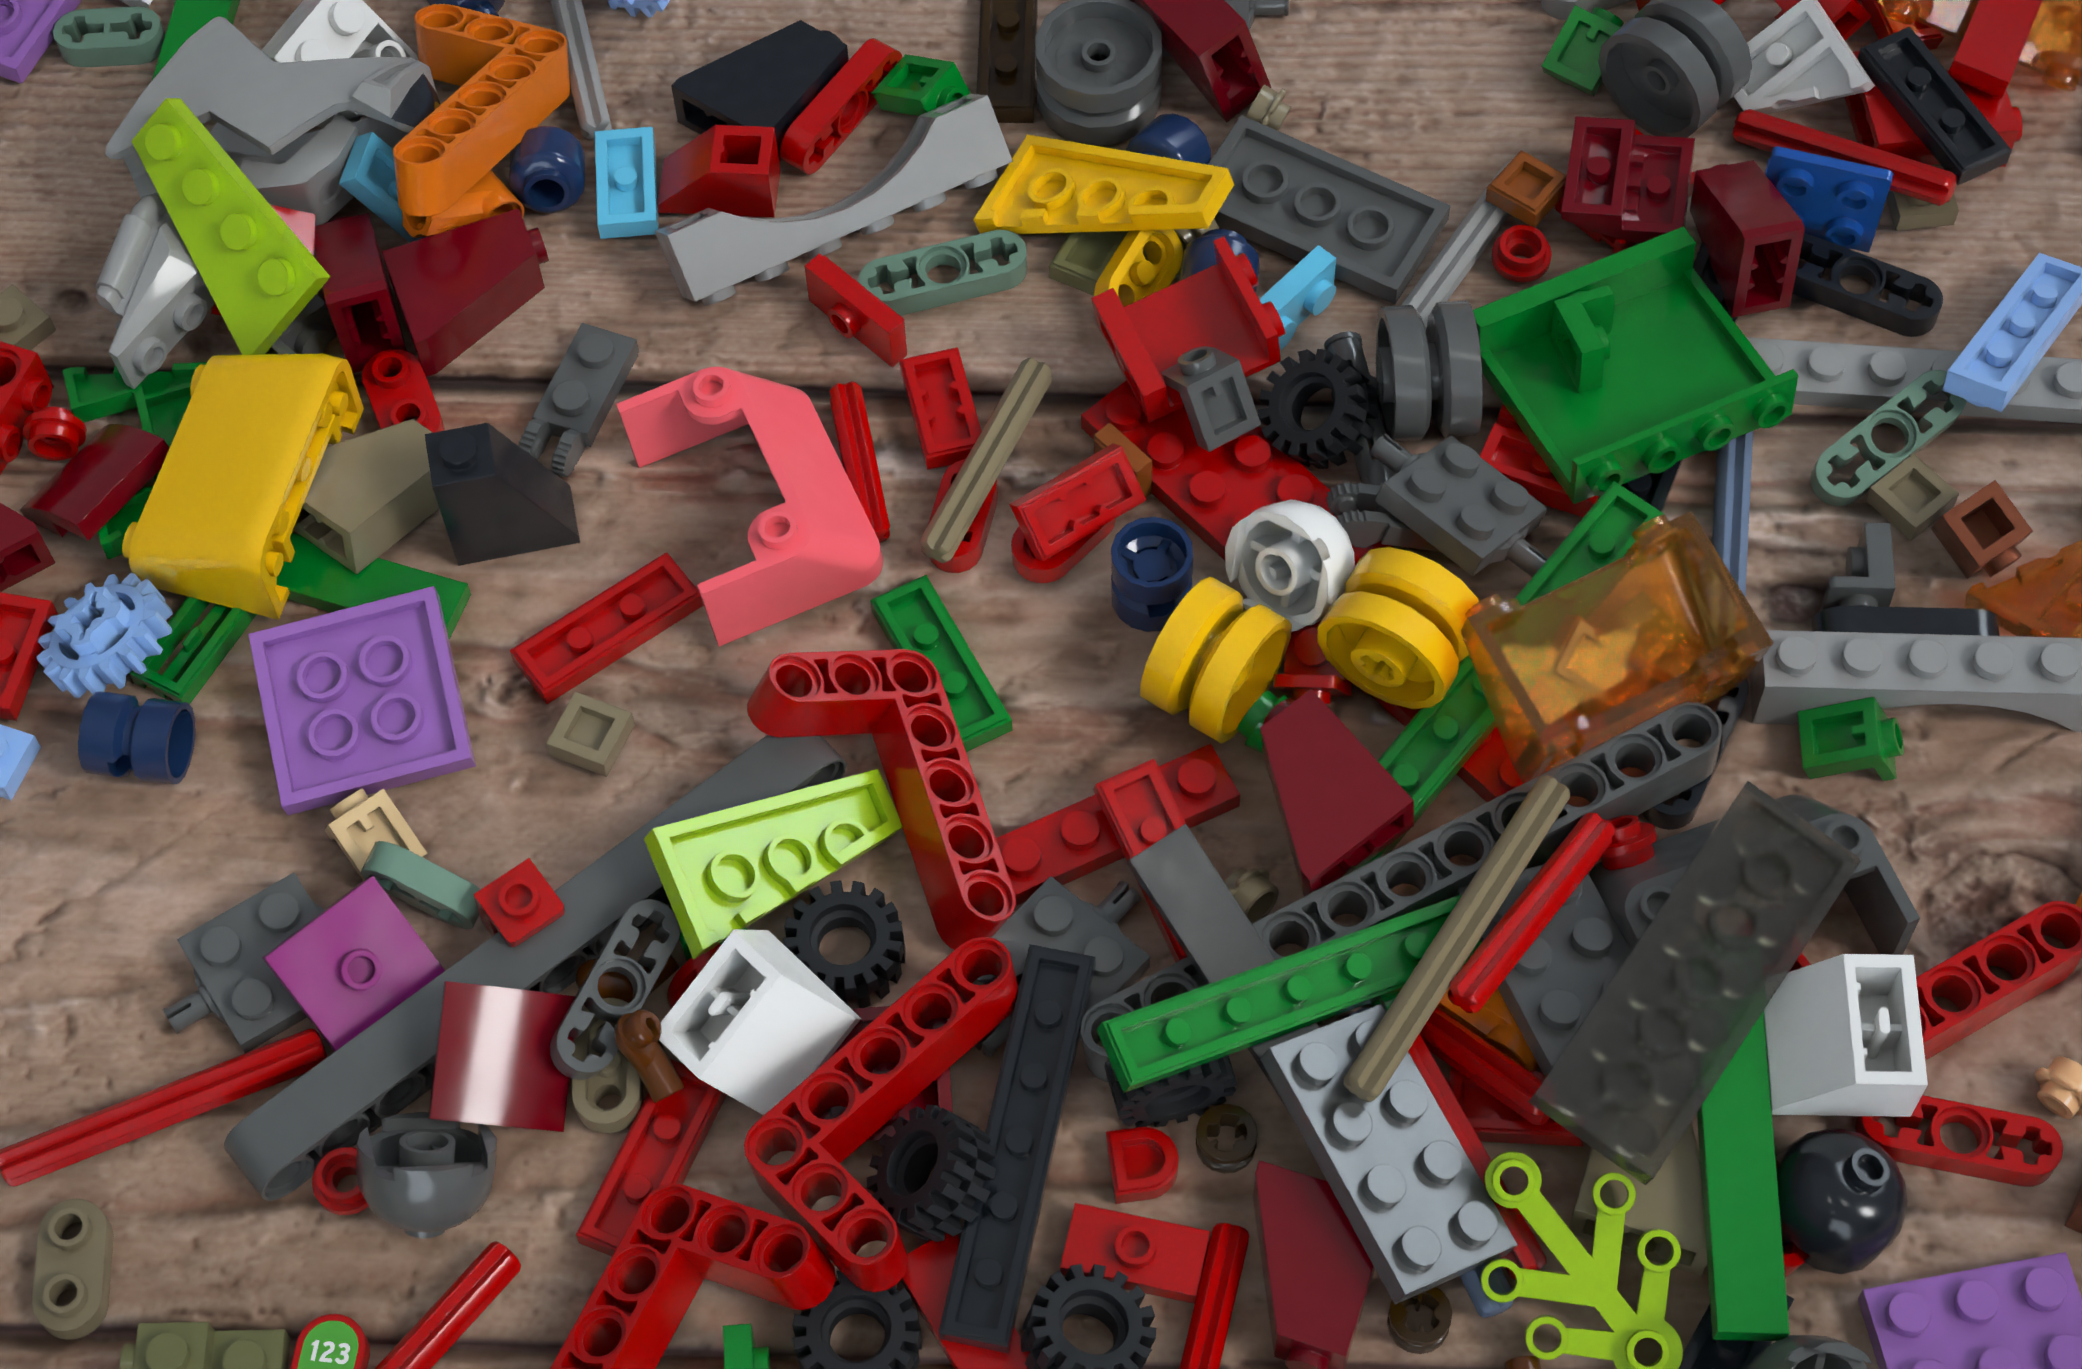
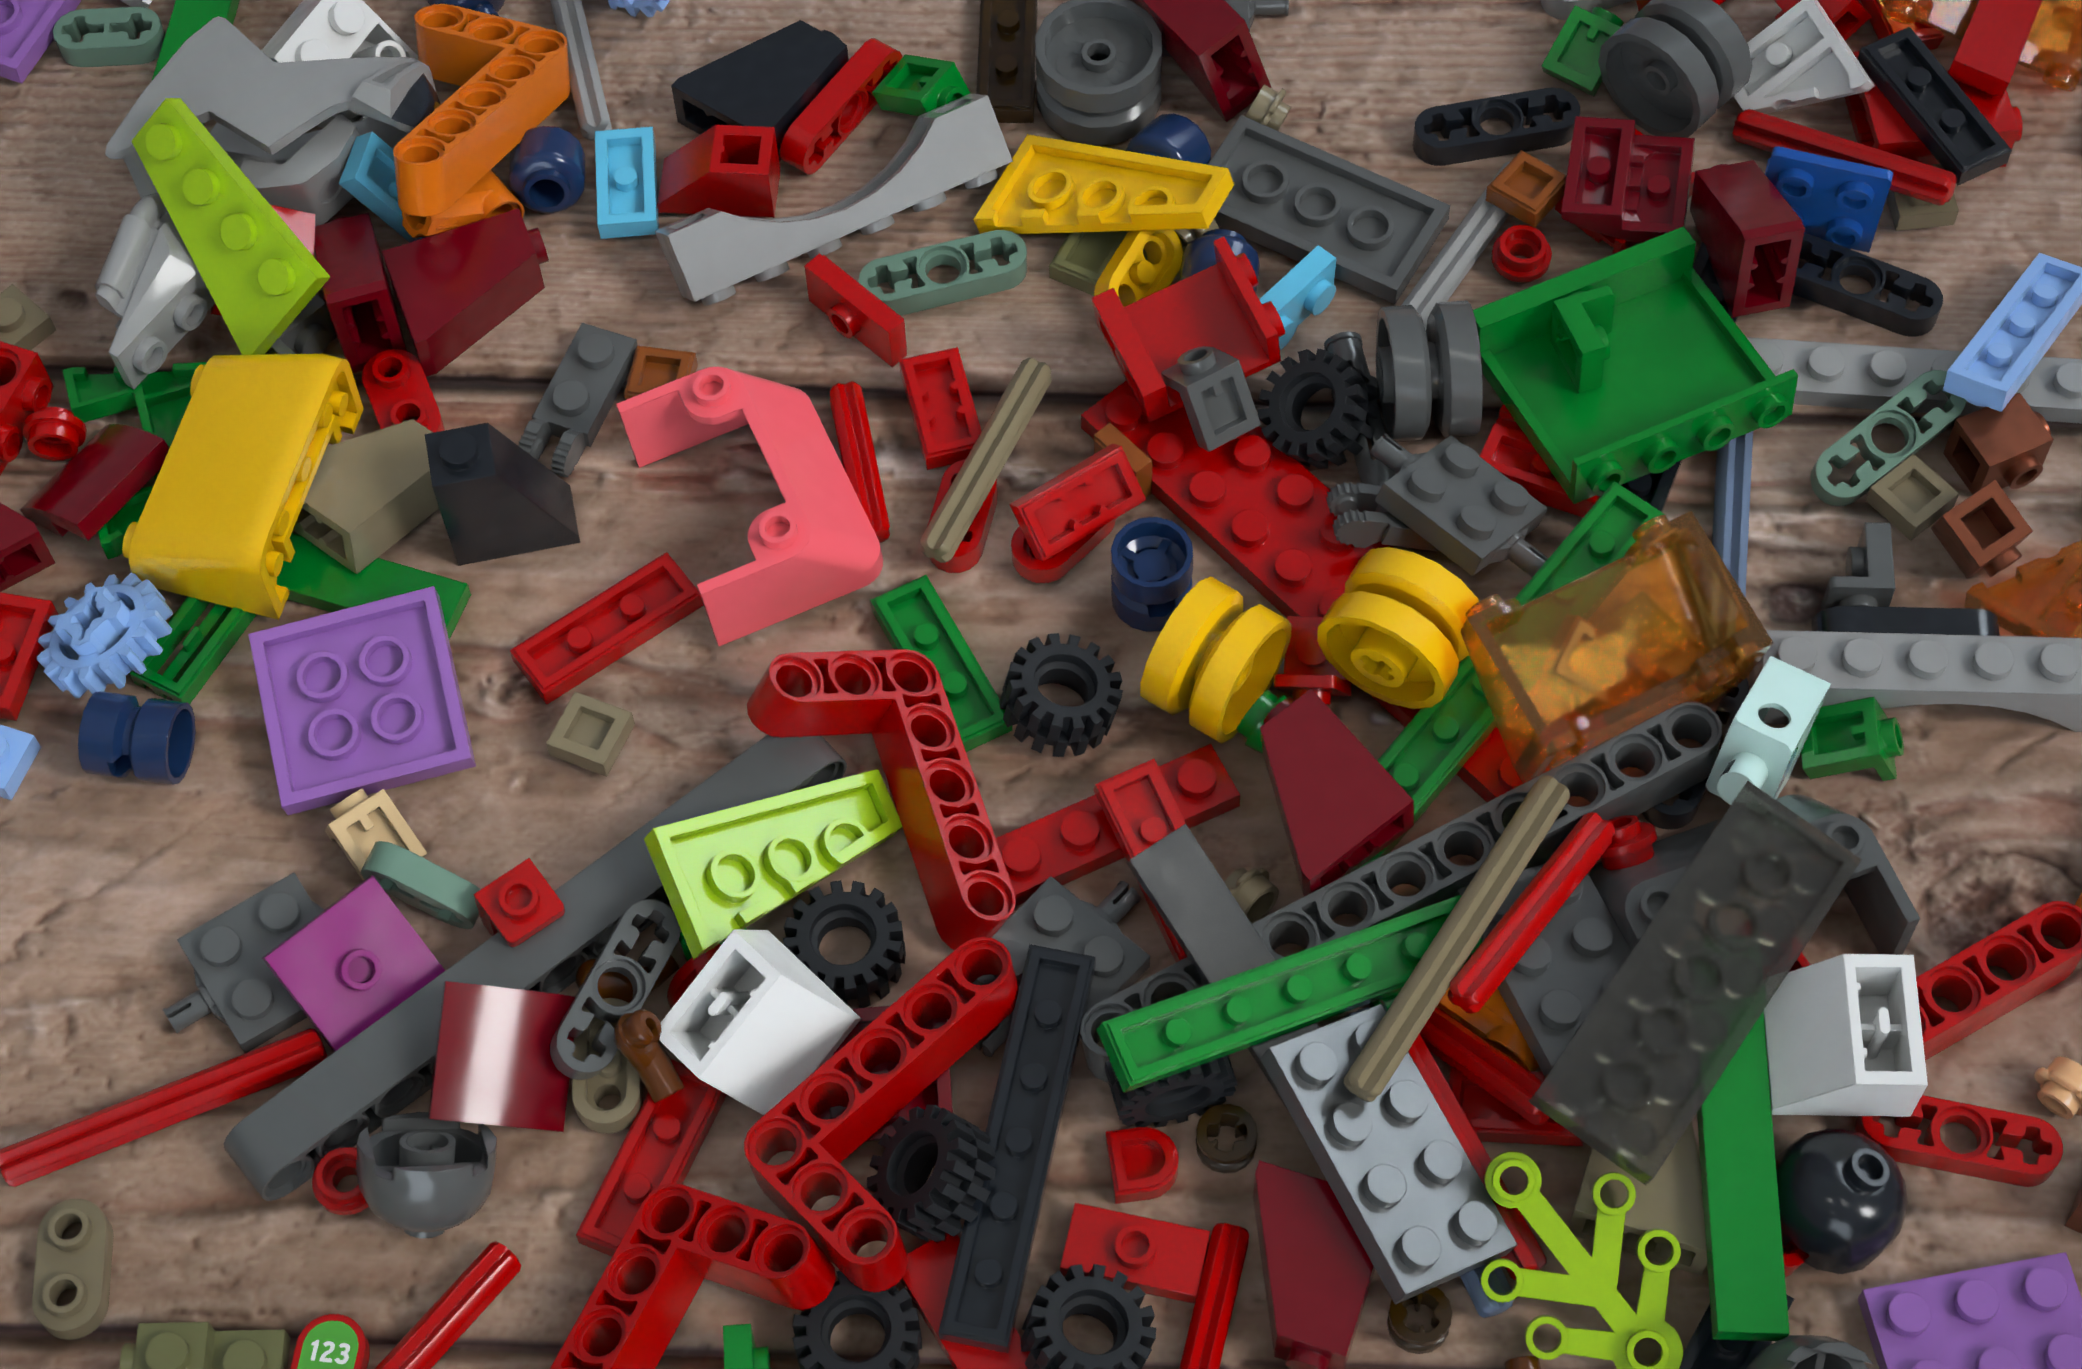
(657, 367): none -> dark orange tile
(1069, 667): none -> black tyre
(1290, 560): white cylinder -> none
(1482, 145): none -> black beam
(1762, 752): none -> light aqua torso
(1999, 446): none -> copper brick

